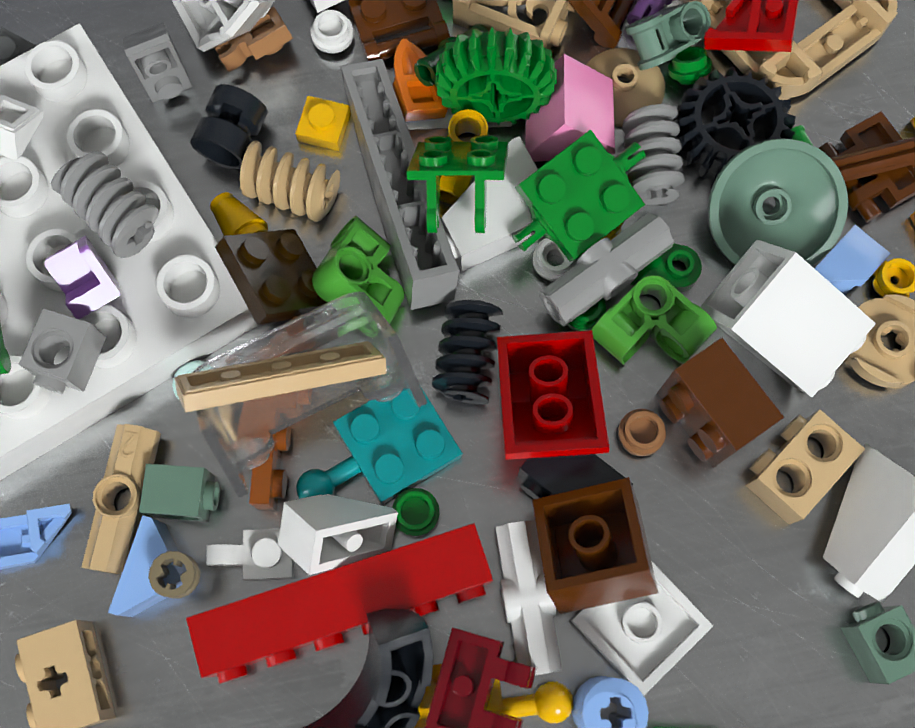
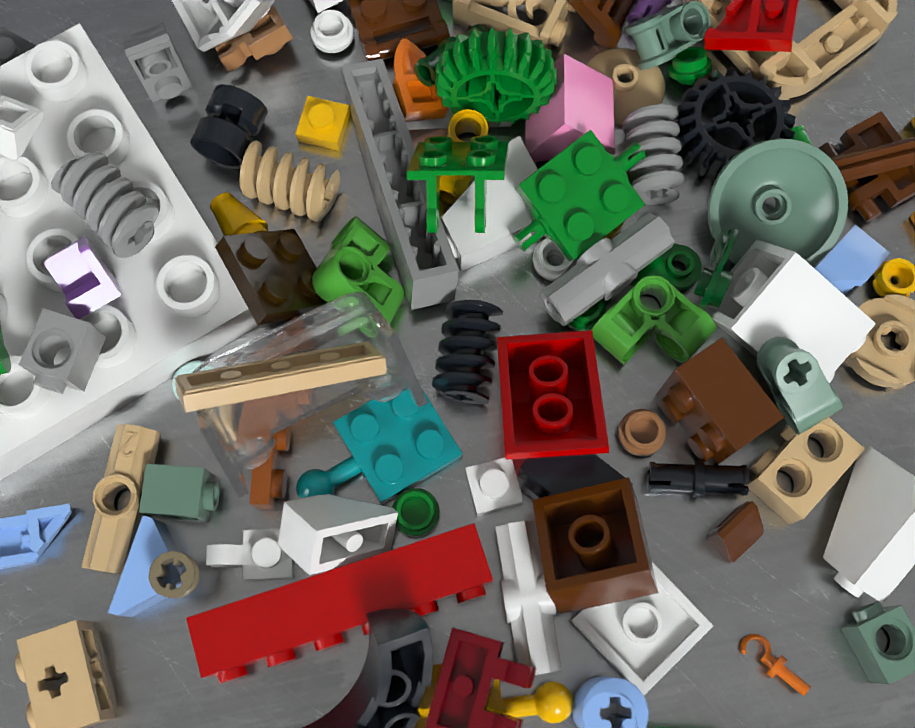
(493, 486): none -> white plate
(698, 478): none -> black pin
(715, 282): none -> dark green plate
(737, 531): none -> reddish brown slope
(775, 665): none -> orange hand
(797, 384): none -> sand green piece

